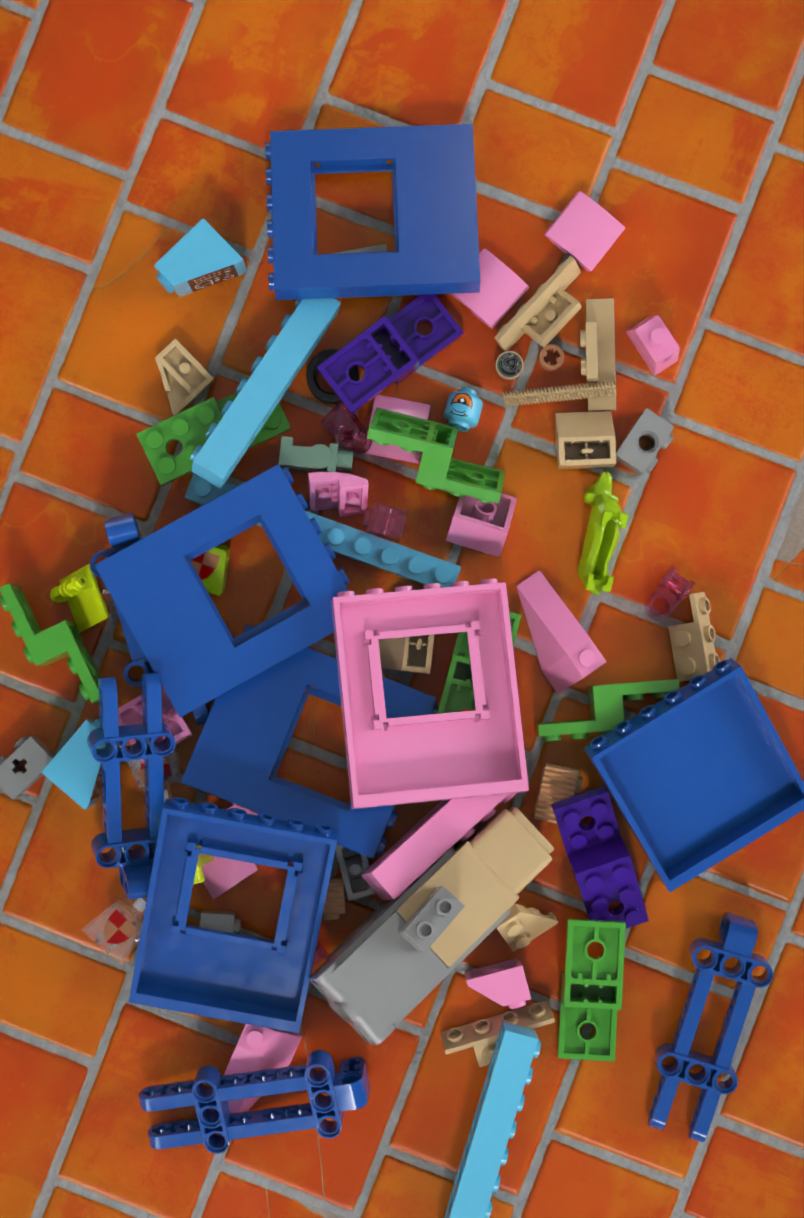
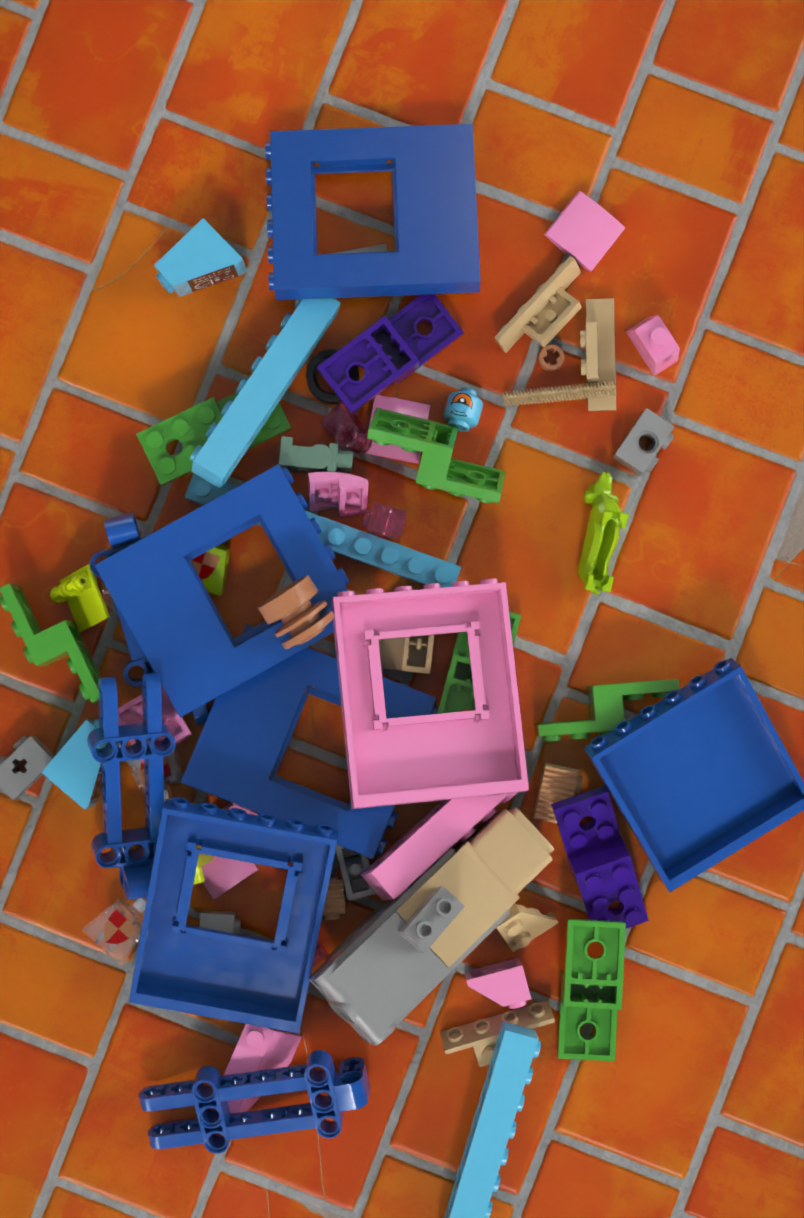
(181, 376): tan wing -> none
(296, 612): none -> nougat wheel
(482, 524): bright pink slope -> none
(498, 290): bright pink slope -> none
(509, 365): tile -> none
(560, 642): bright pink wedge -> none
(585, 440): tan slope -> none
(671, 590): clear pink piece -> none
(694, 641): tan bracket -> none
(736, 941): blue beam -> none

